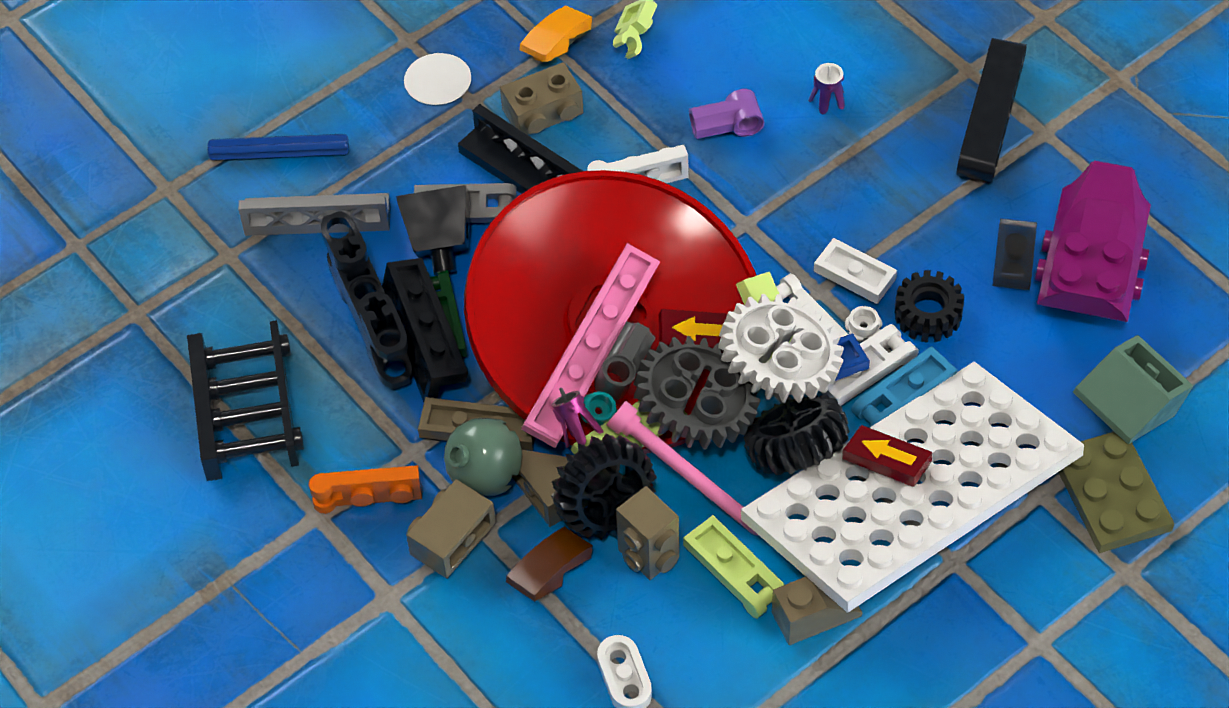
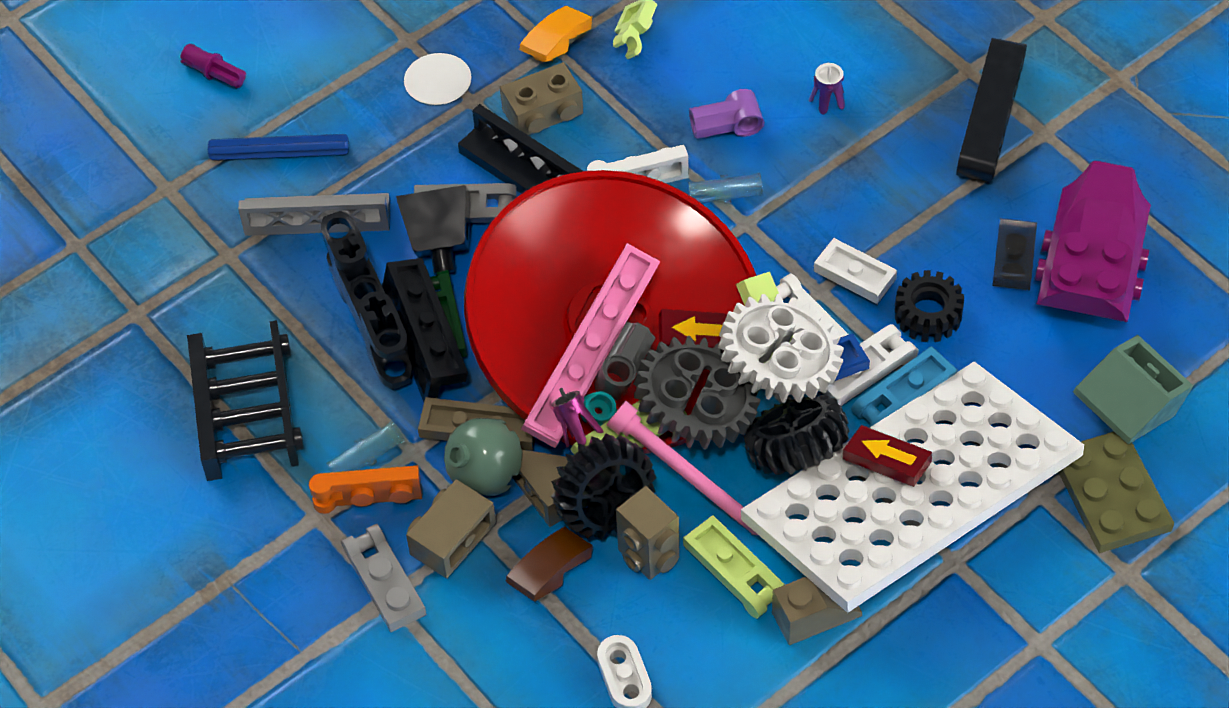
(212, 65): none -> magenta axle
(367, 450): none -> clear light blue pin
(384, 579): none -> light grey plate
(726, 188): none -> clear light blue pin
(863, 316): white plate -> none

